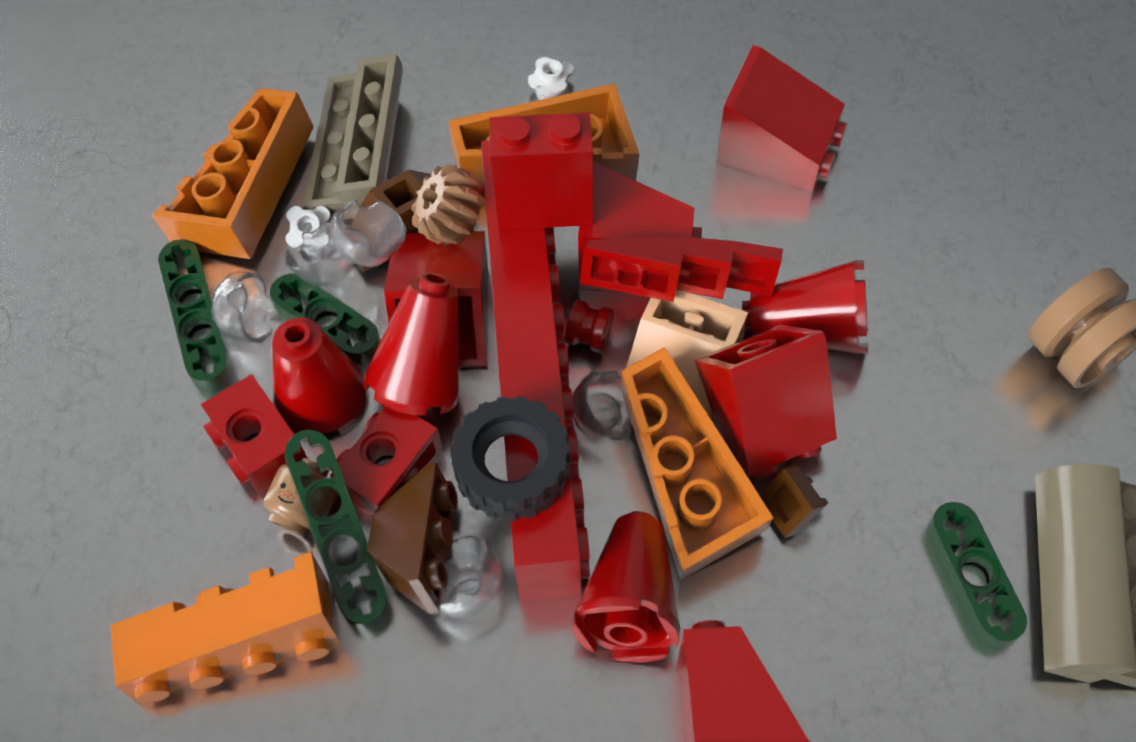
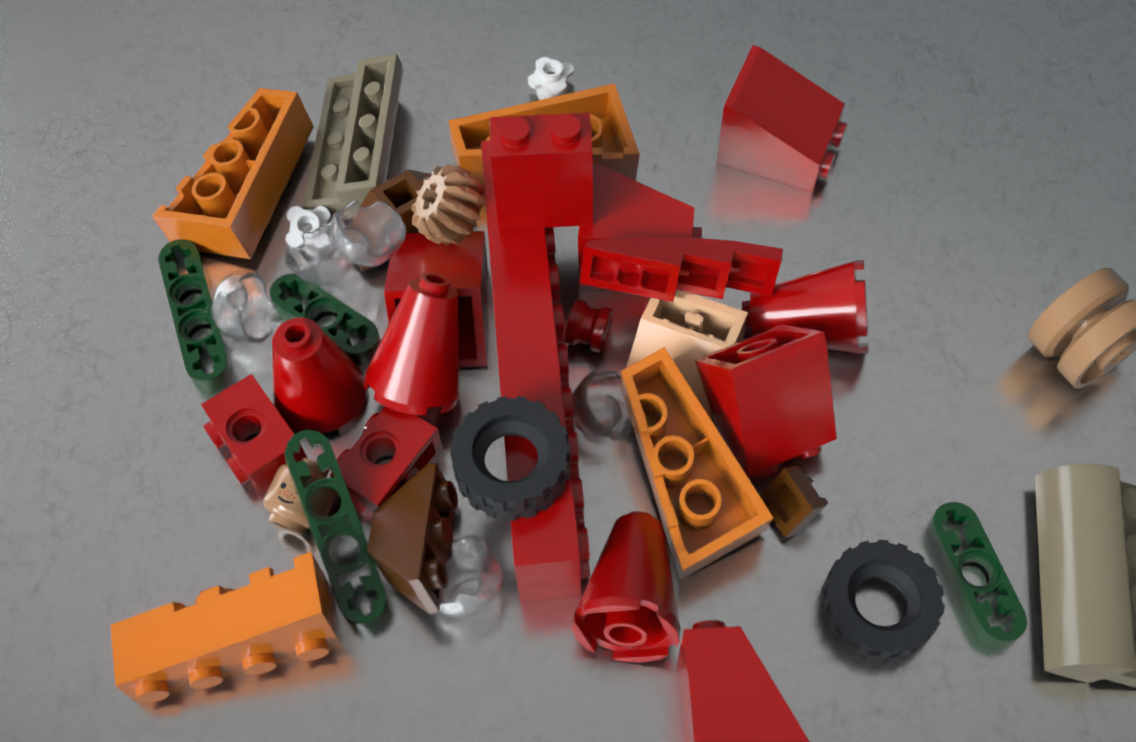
(904, 569): none -> black tyre

